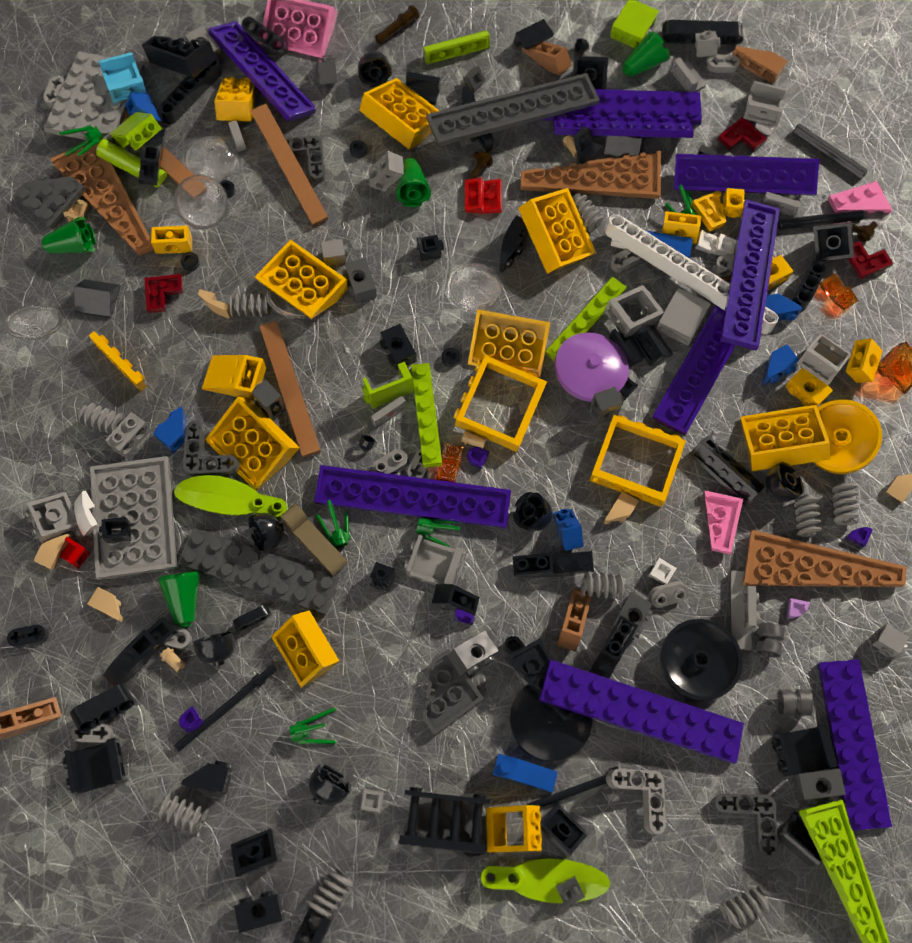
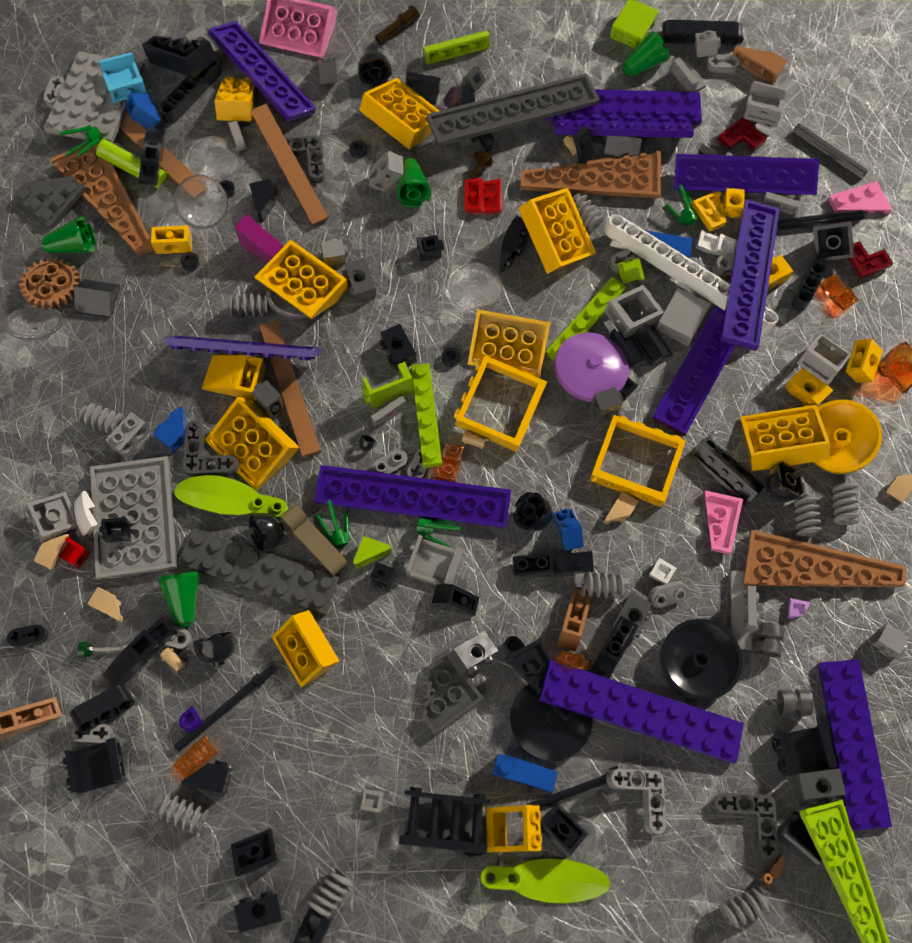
(49, 283): none -> medium nougat gear
(79, 209): tan slope -> none
(86, 649): none -> hinge
(113, 355): yellow plate -> none
(136, 130): lime panel -> none
(158, 287): dark red plate -> none
(196, 747): none -> clear orange slope
(217, 307): tan slope -> none
(249, 348): none -> dark purple plate
(252, 617): black beam -> none
(257, 239): none -> magenta slope
(258, 31): black beam -> none
(263, 197): none -> black slope
(301, 731): green plant -> none
(327, 786): black cylinder -> none
(370, 551): none -> lime slope
(452, 98): none -> slope
(464, 617): dark purple tile -> none
(477, 456): dark purple tile -> none
(533, 35): black panel -> none
(551, 57): medium nougat slope -> none
(570, 891): dark grey tile -> none
(572, 660): none -> clear orange slope
(581, 45): black hinge -> none
(594, 67): black slope -> none
(630, 270): none -> lime panel
(682, 225): yellow brick -> none
(775, 871): none -> medium nougat piece
(779, 363): blue slope -> none
(783, 307): blue slope -> none
(860, 536): dark purple tile -> none
(864, 232): dark brown piece -> none

